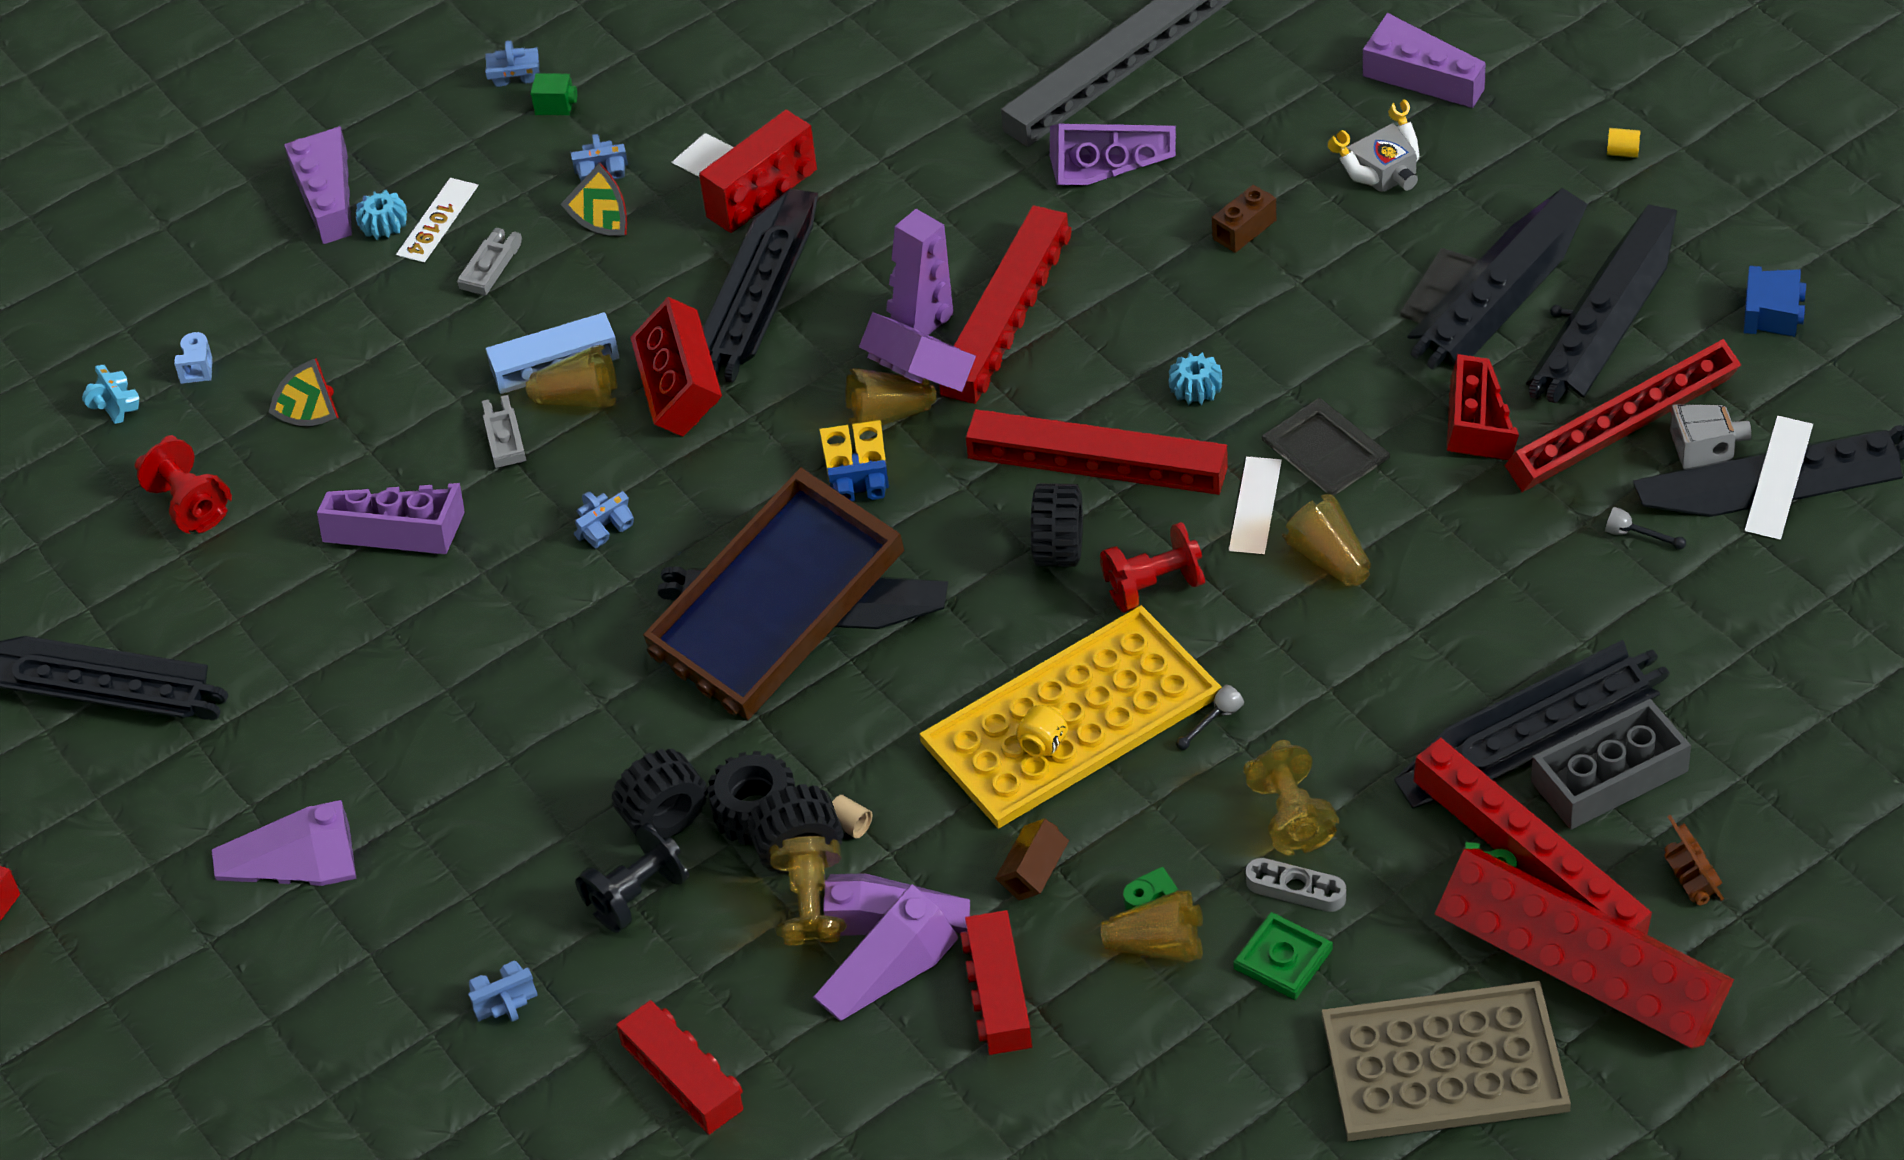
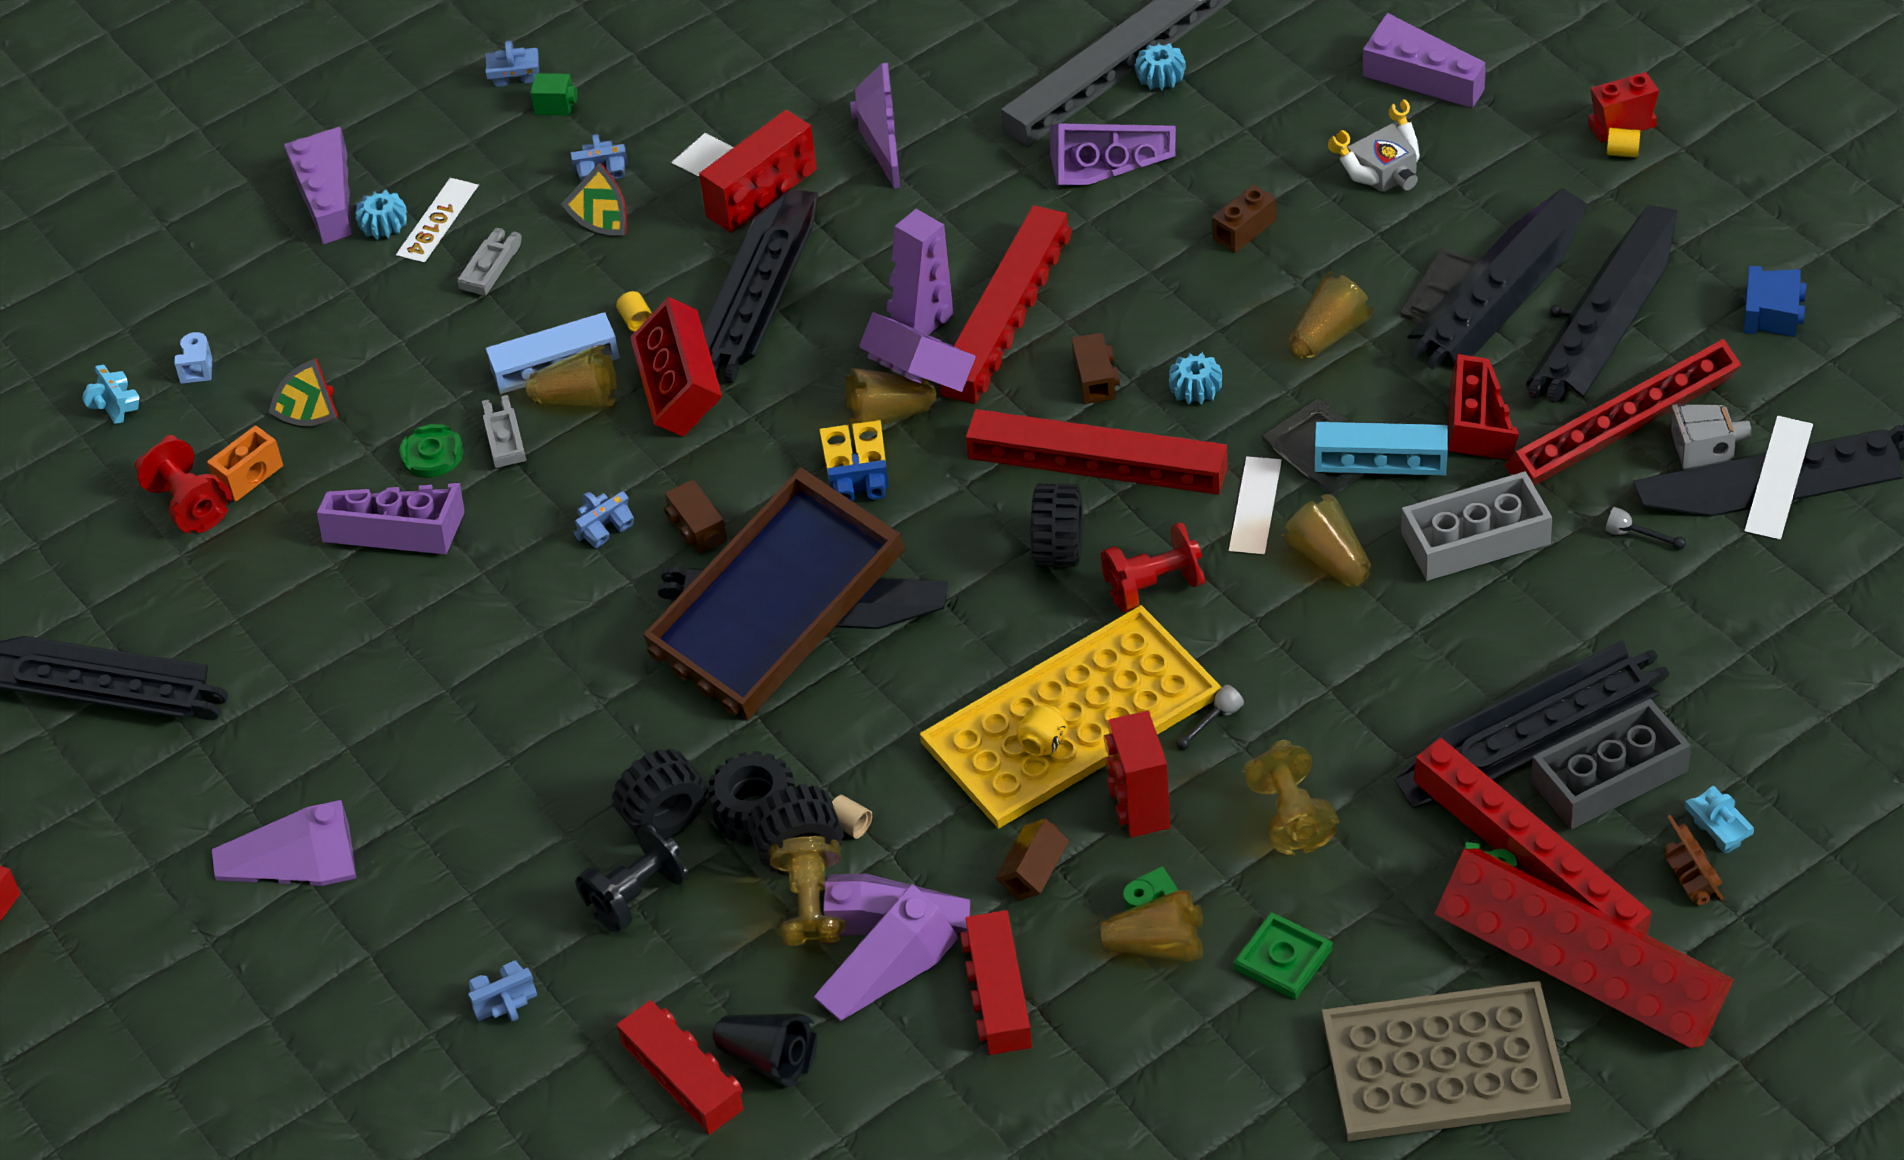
(246, 462): none -> orange brick
(431, 451): none -> green tile
(633, 309): none -> yellow beam
(695, 516): none -> reddish brown brick
(769, 1043): none -> black cone
(876, 120): none -> medium lavender wedge
(1093, 368): none -> reddish brown brick
(1137, 774): none -> red brick
(1160, 66): none -> medium azure gear
(1287, 872): light grey beam -> none
(1329, 316): none -> clear yellow cone
(1381, 448): none -> medium azure brick
(1476, 525): none -> light grey brick
(1623, 105): none -> red hips
(1719, 818): none -> medium azure hips

